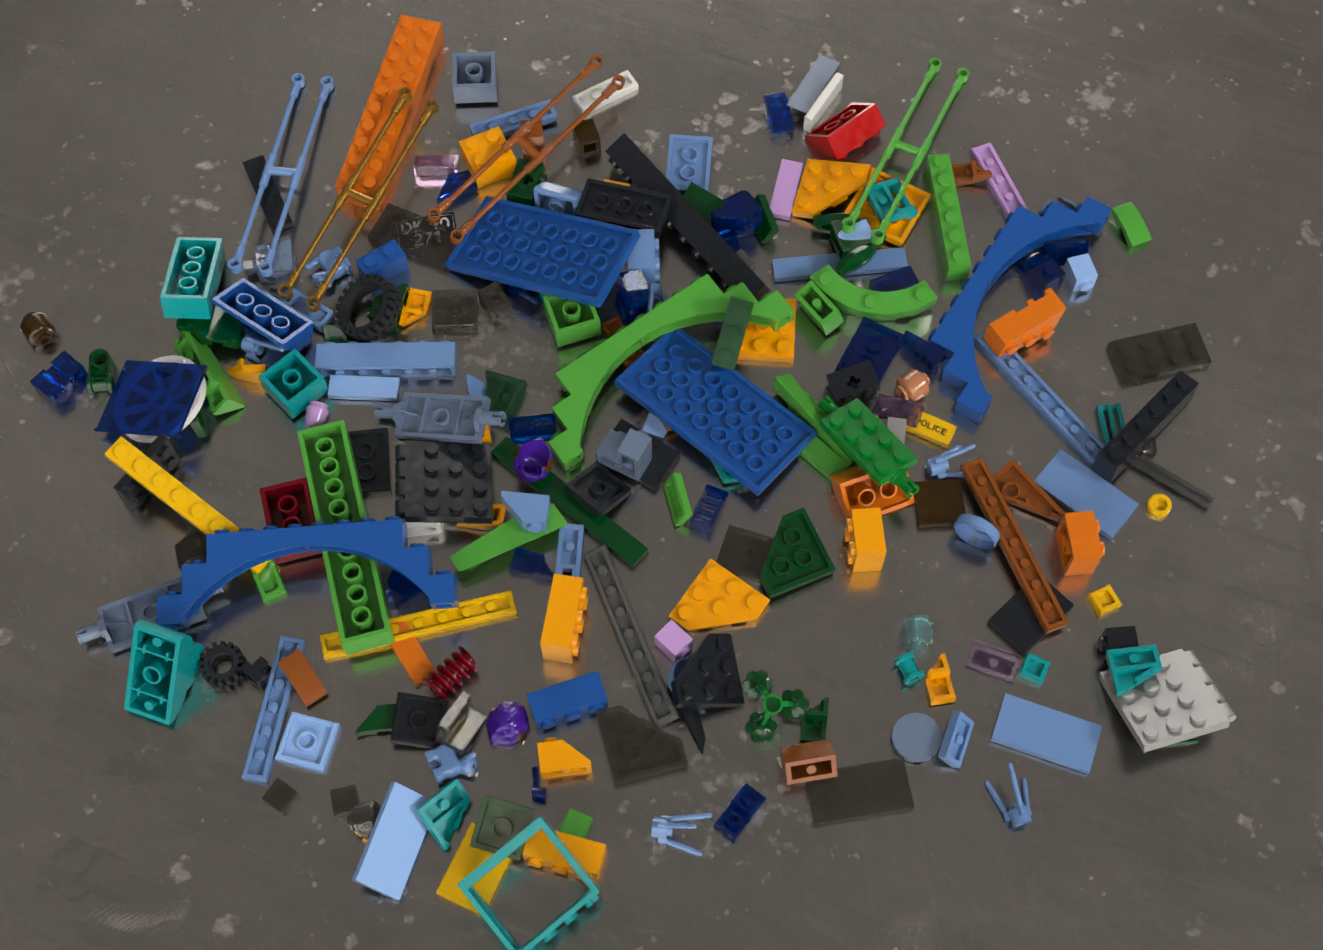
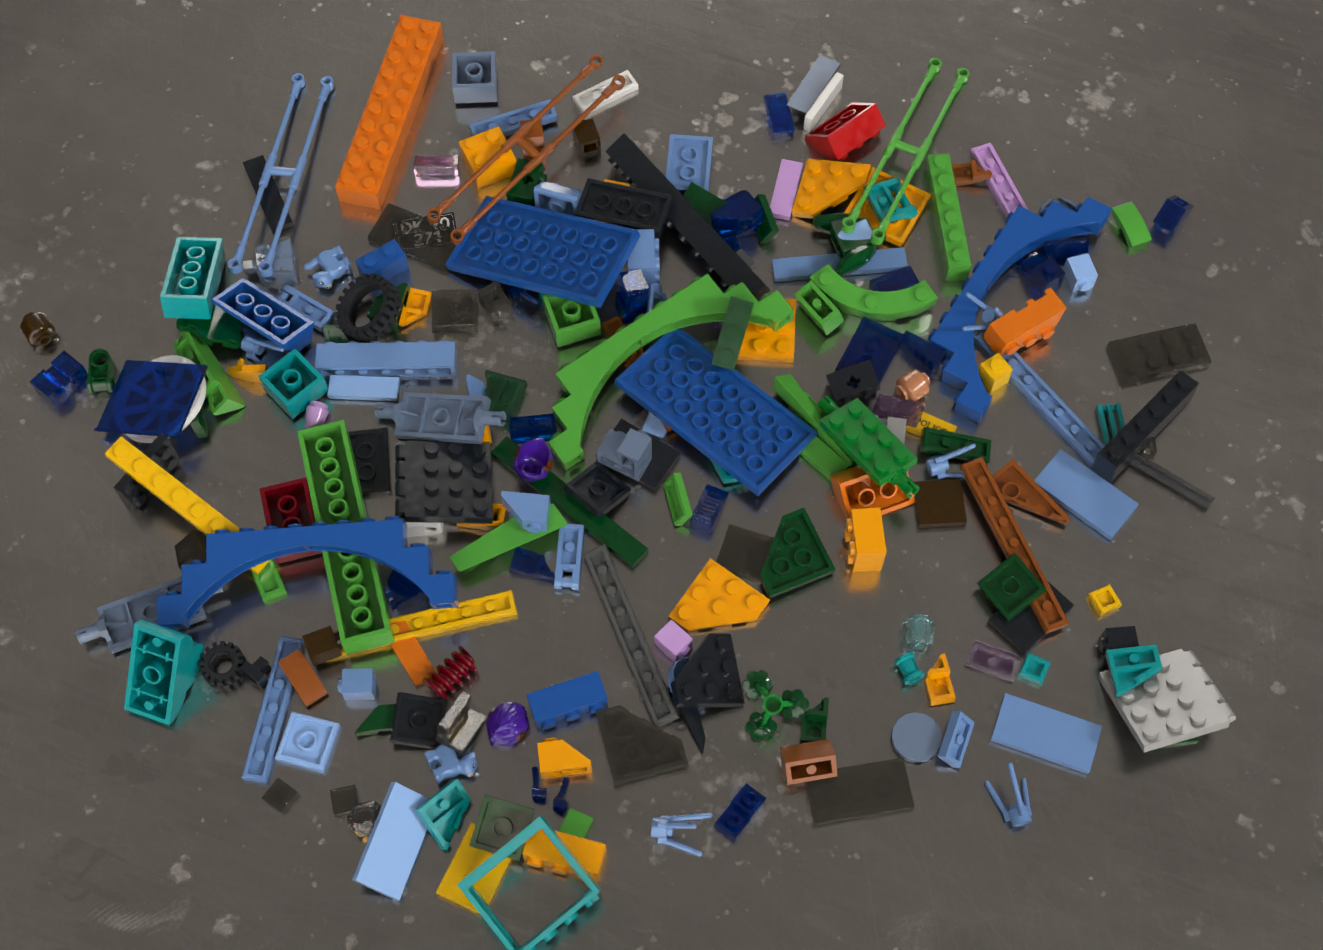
(322, 645): none -> dark brown brick
(357, 684): none -> medium blue brick
(371, 202): pearl gold bar -> none
(453, 182): clear blue slope -> none
(559, 803): none -> clear blue hand
(564, 619): light orange brick -> none
(945, 442): none -> dark green tile
(973, 525): medium blue piece -> none
(989, 315): none -> medium blue plant
(994, 372): none -> yellow brick
(1011, 587): none -> dark green tile
(1079, 543): orange brick -> none
(1159, 505): yellow tile -> none
(1172, 214): none -> clear blue slope

